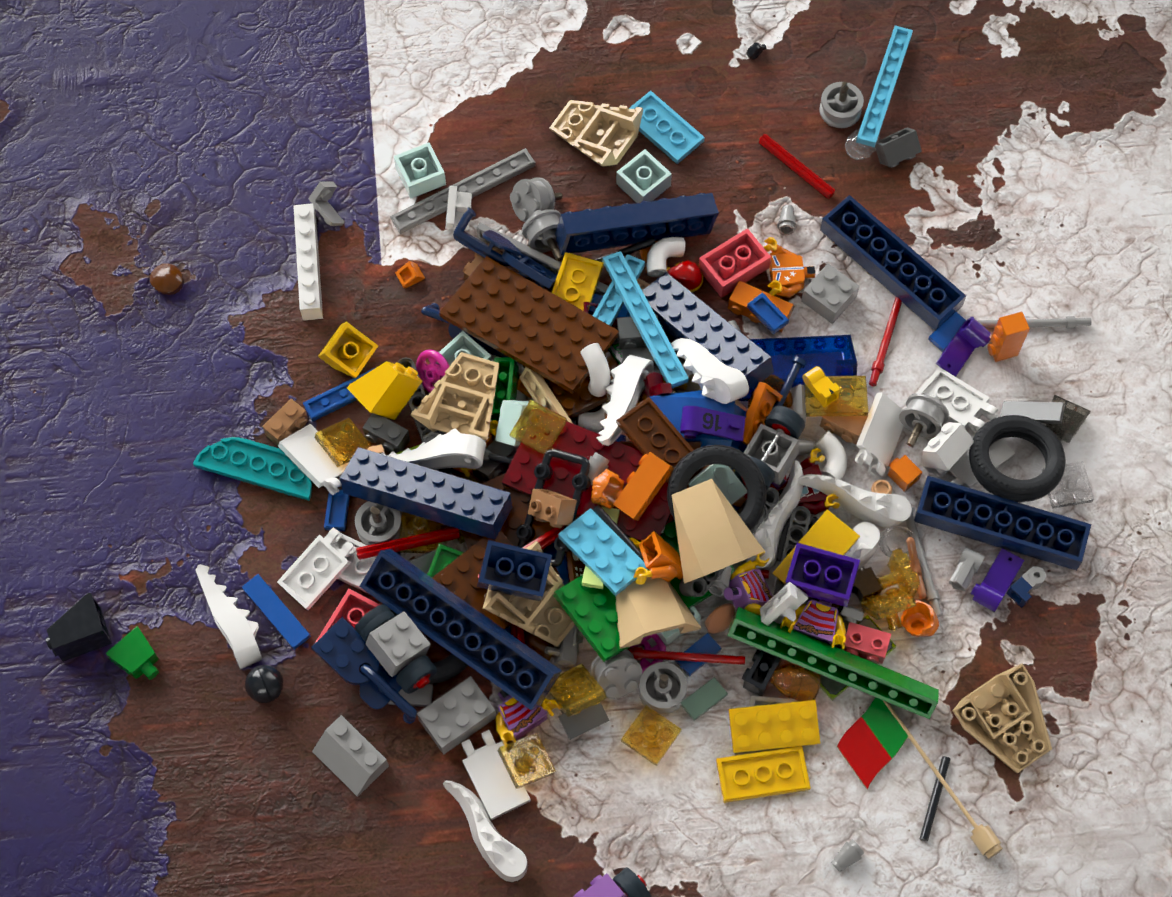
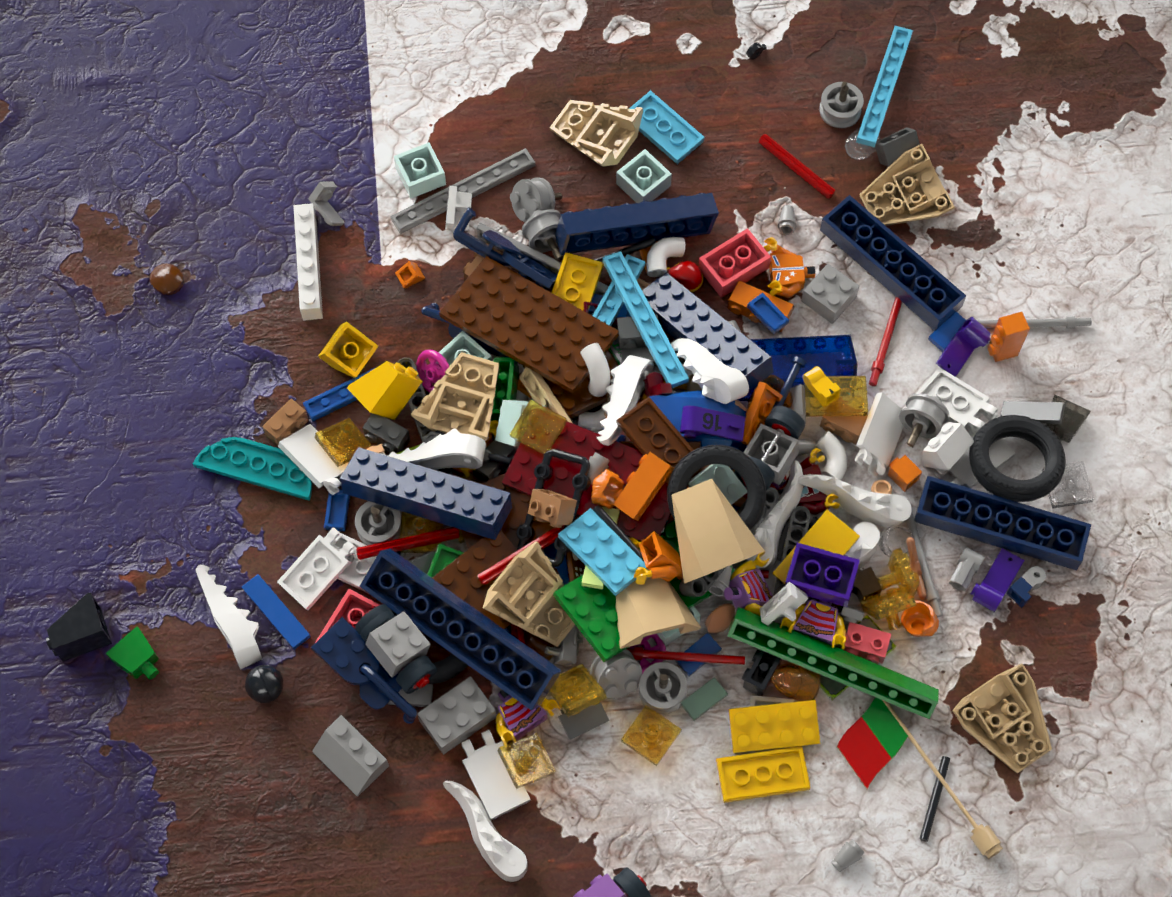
(514, 570): dark blue slope -> none
(907, 191): none -> tan wedge

